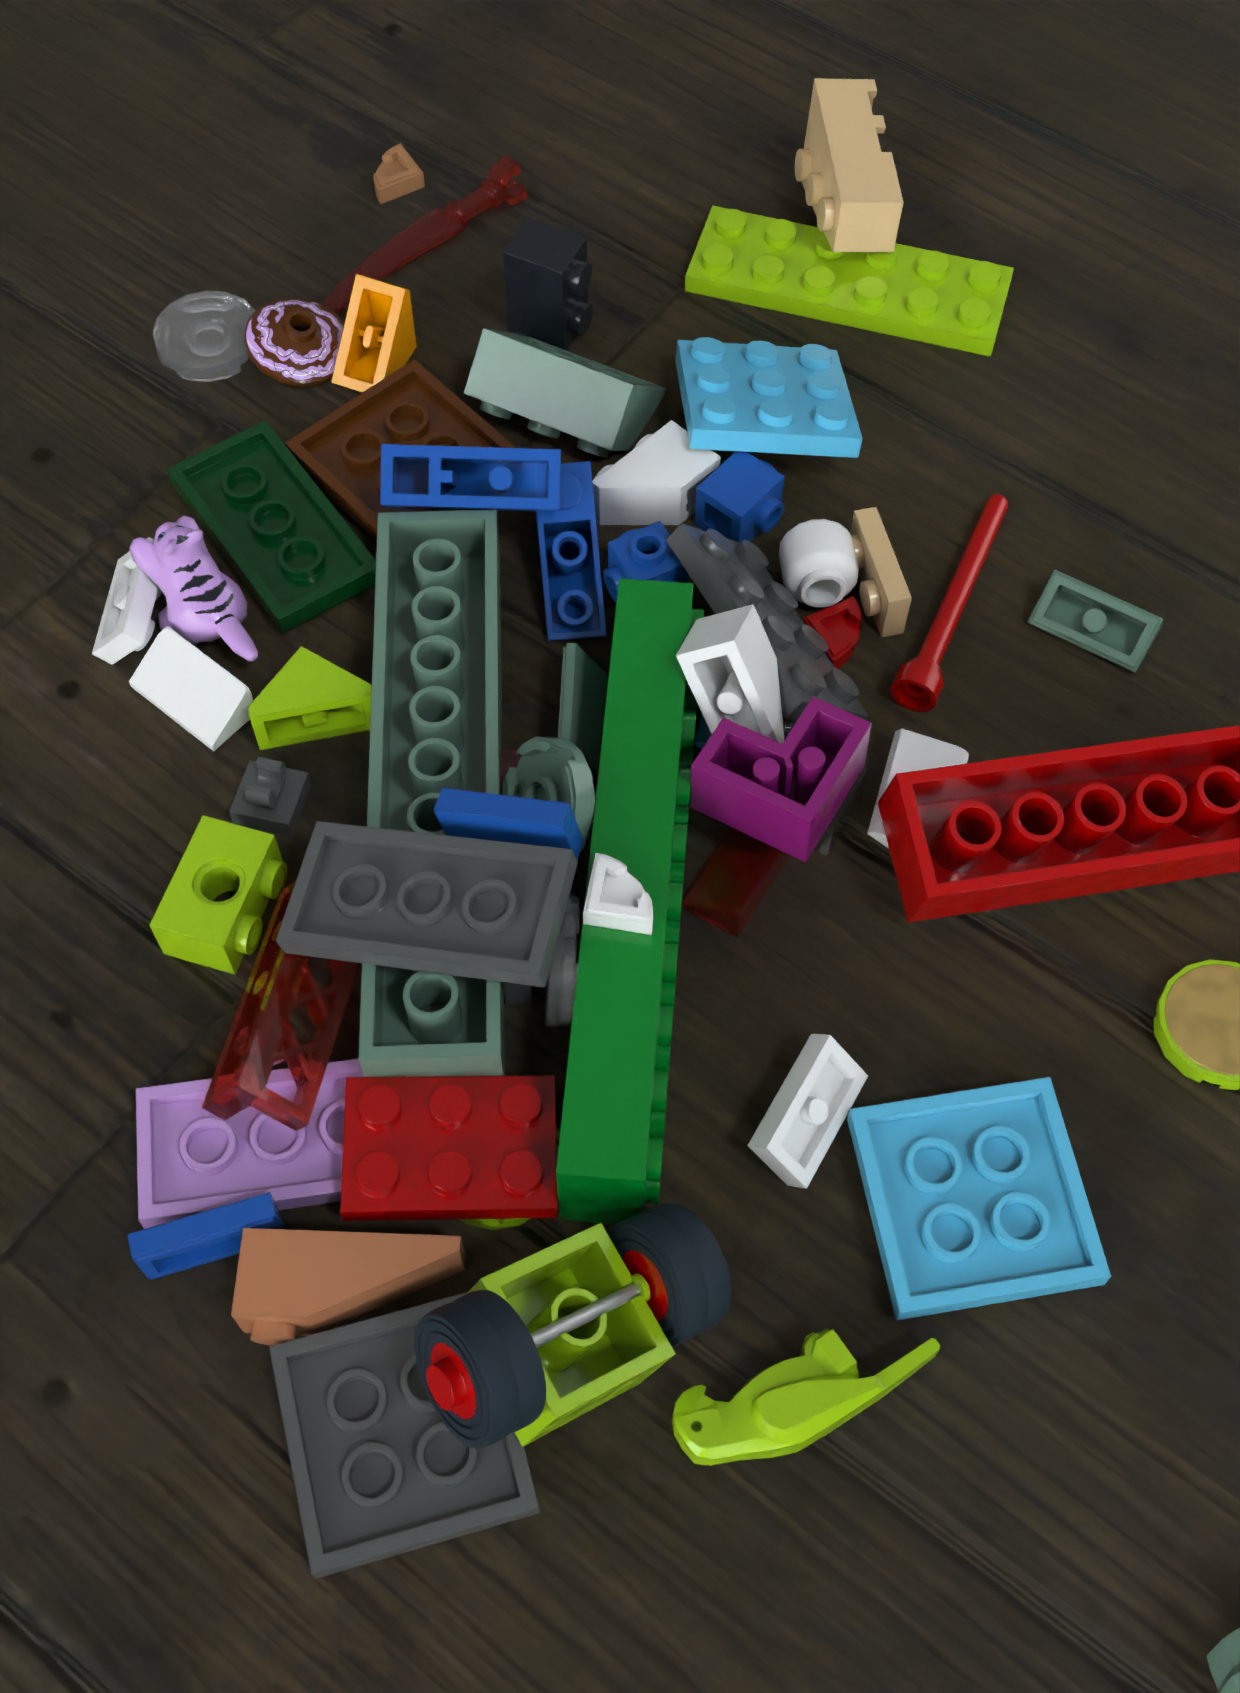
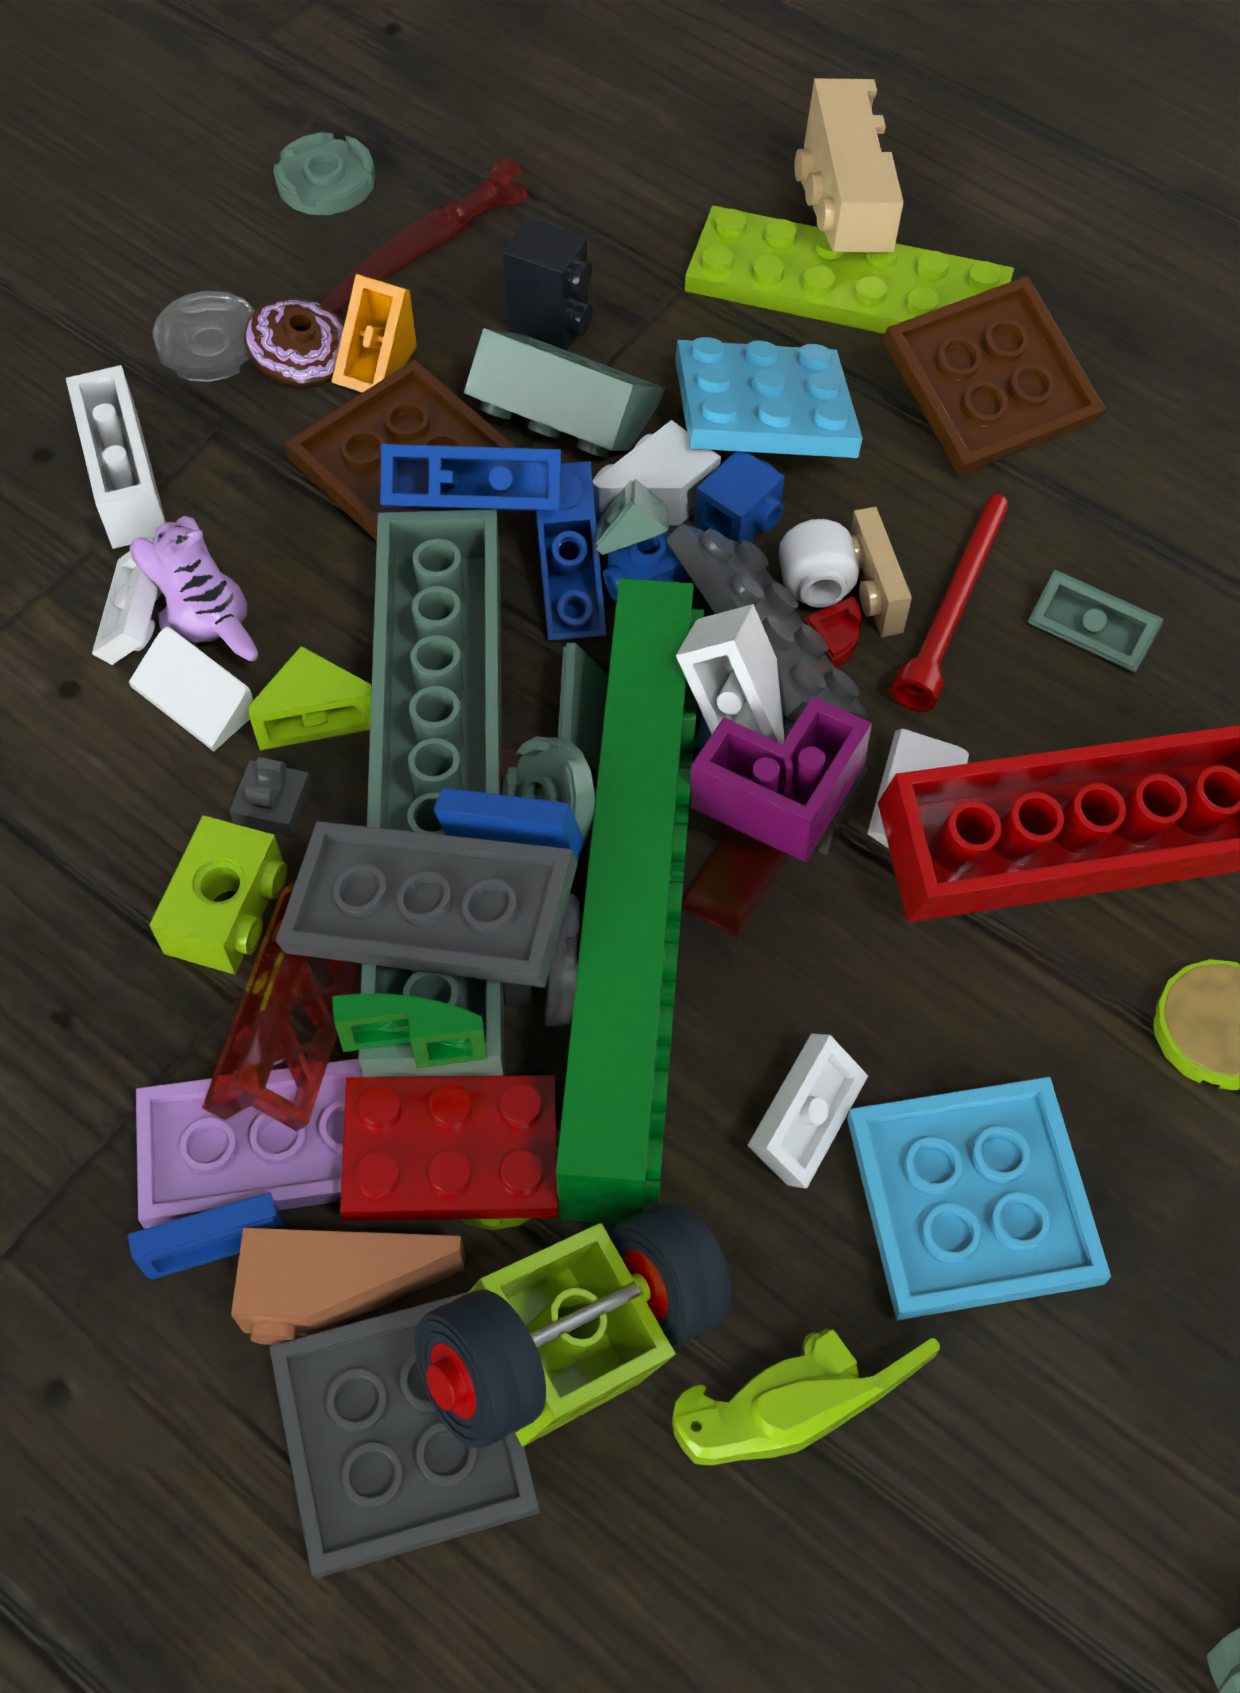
(116, 455): none -> white brick
(274, 526): dark green plate -> none
(324, 174): none -> sand green tile
(397, 175): medium nougat tile -> none
(435, 1029): none -> green slope
(617, 898): white tile -> none
(631, 519): none -> sand green slope
(993, 375): none -> reddish brown plate

